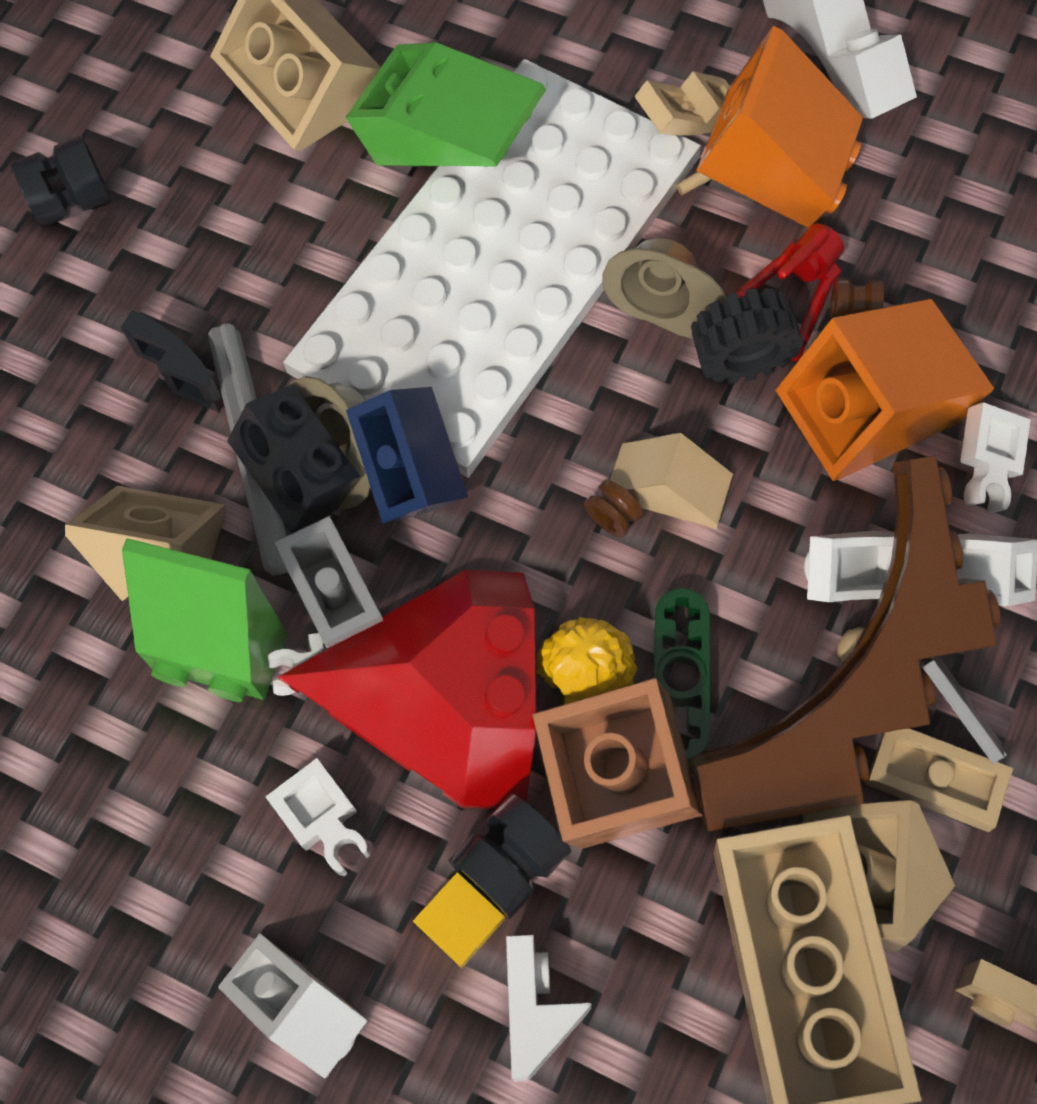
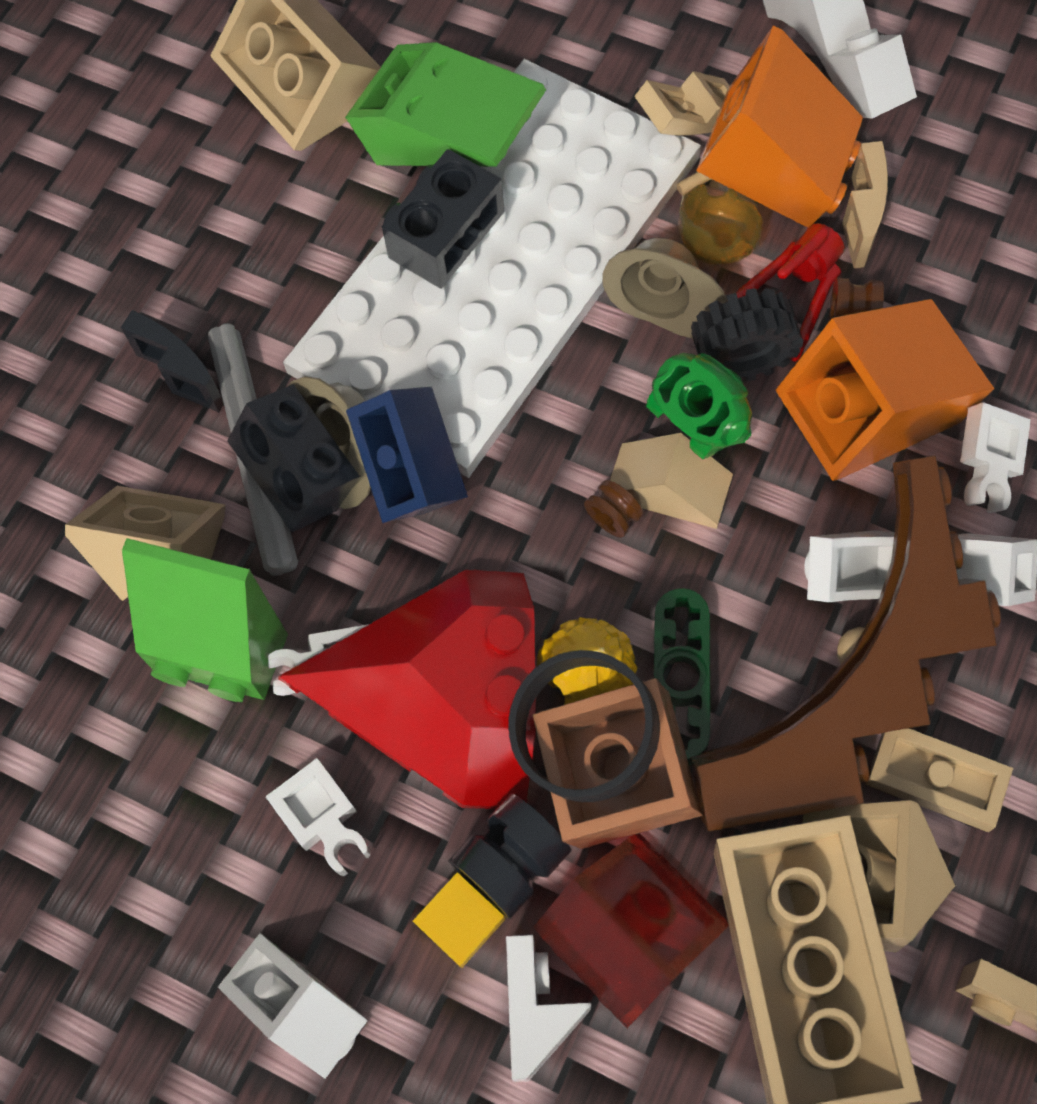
(78, 173): black wheel -> none
(328, 582): light grey slope -> none
(451, 223): none -> black brick
(530, 689): none -> black tyre
(630, 927): none -> clear red slope
(702, 402): none -> green piece
(718, 227): none -> clear yellow hair
(866, 202): none -> tan slope
(964, 708): light grey piece -> none

